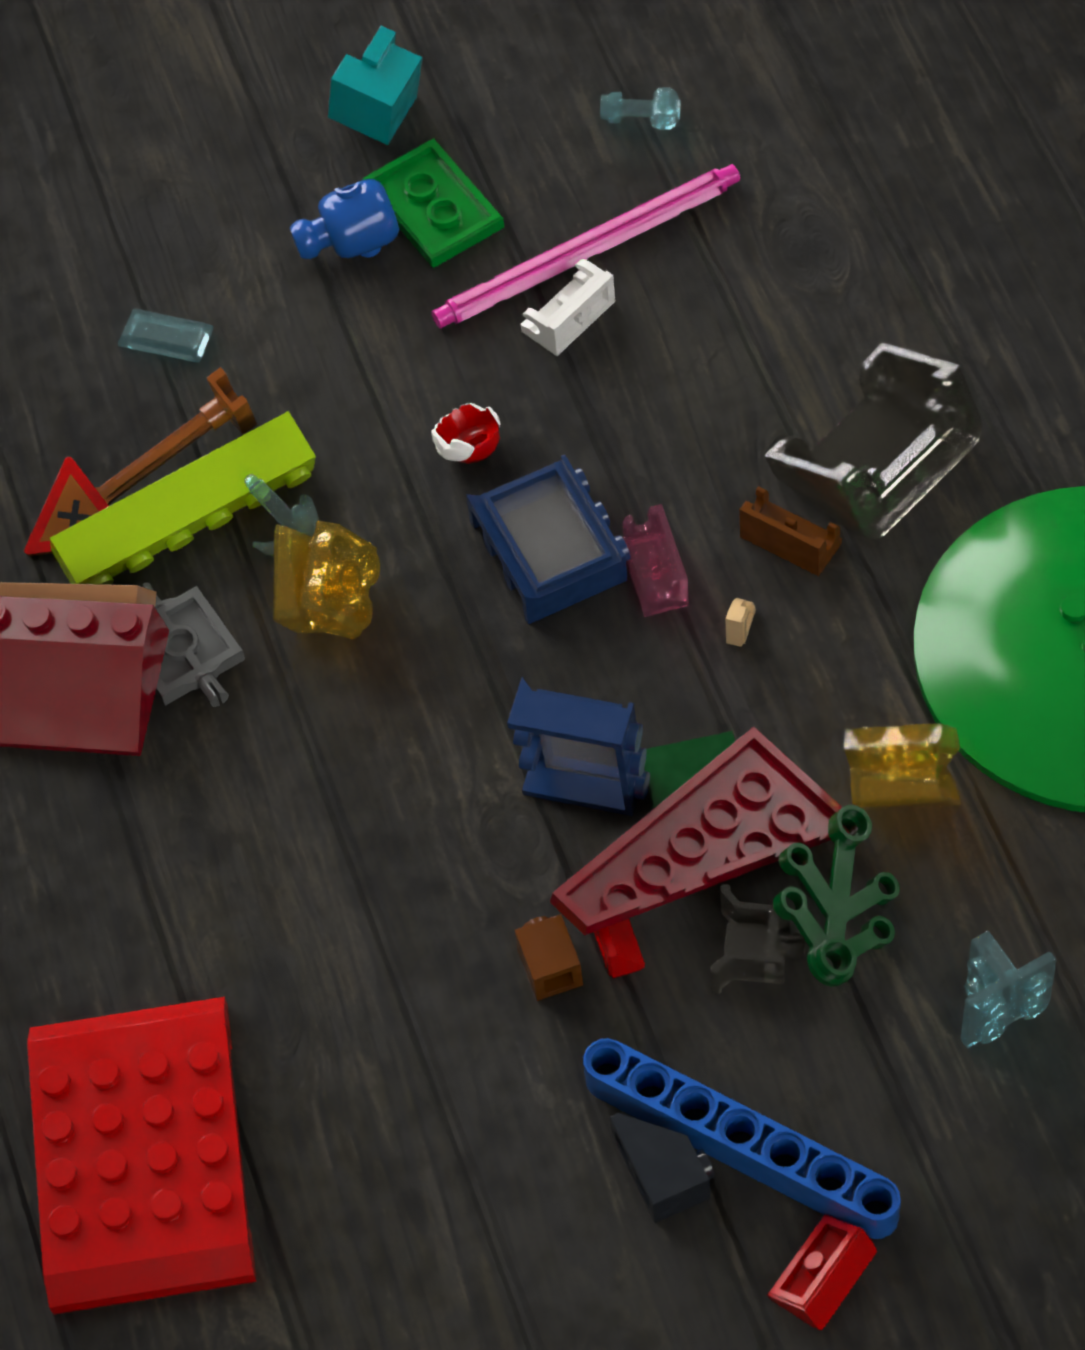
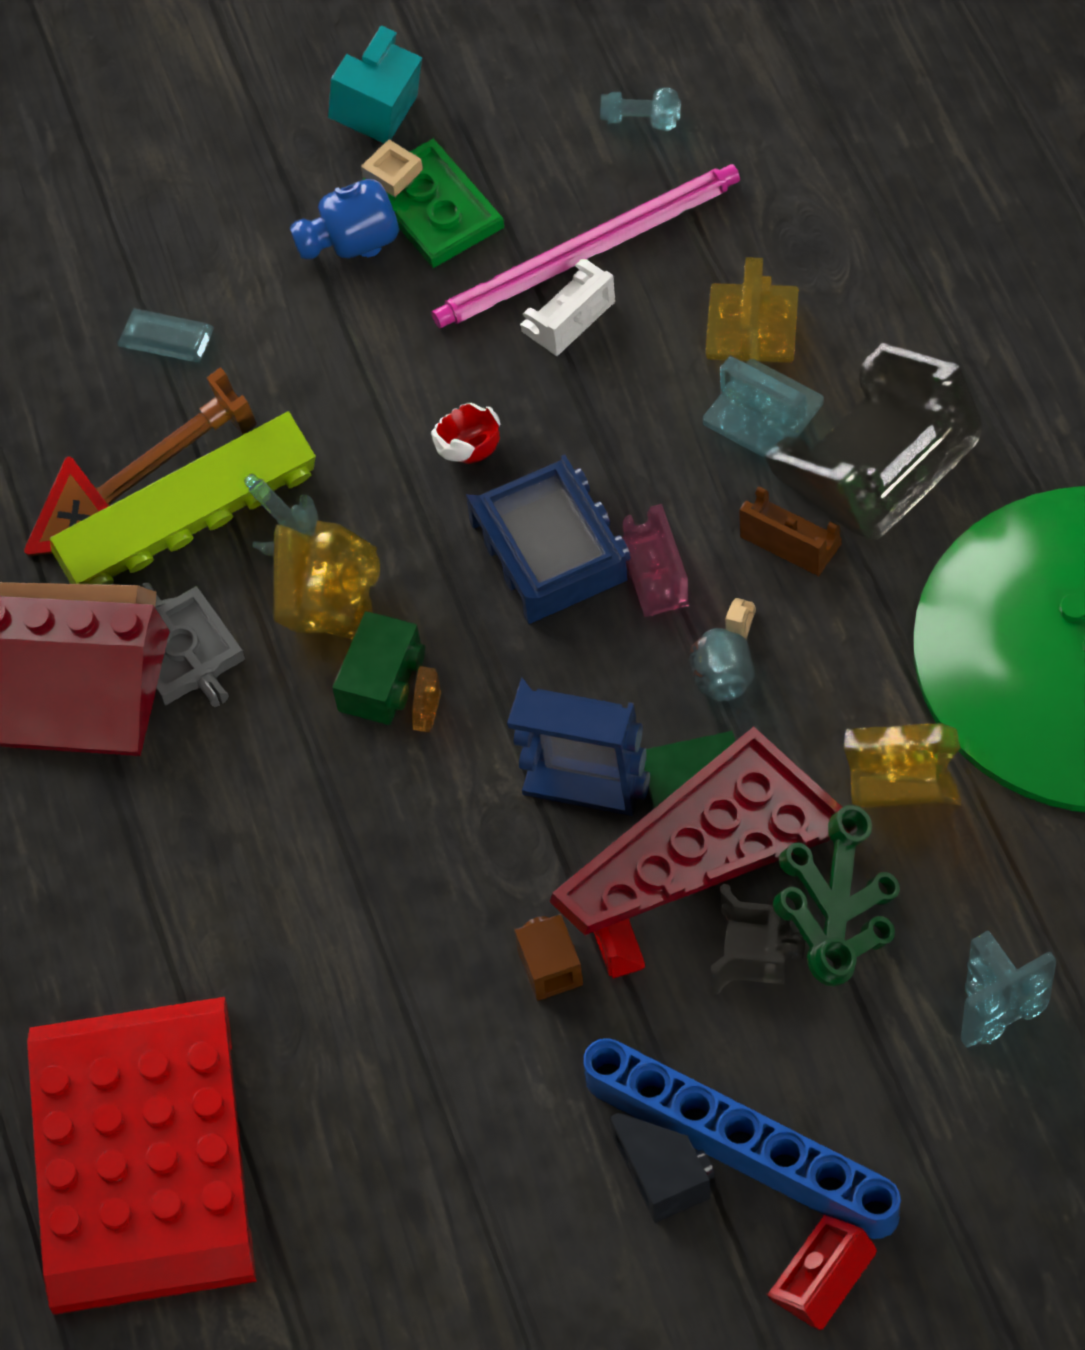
(378, 668): none -> dark green brick
(392, 167): none -> tan plate
(426, 699): none -> clear orange tile
(721, 664): none -> clear light blue head
(752, 318): none -> clear yellow bracket
(760, 405): none -> clear light blue bracket

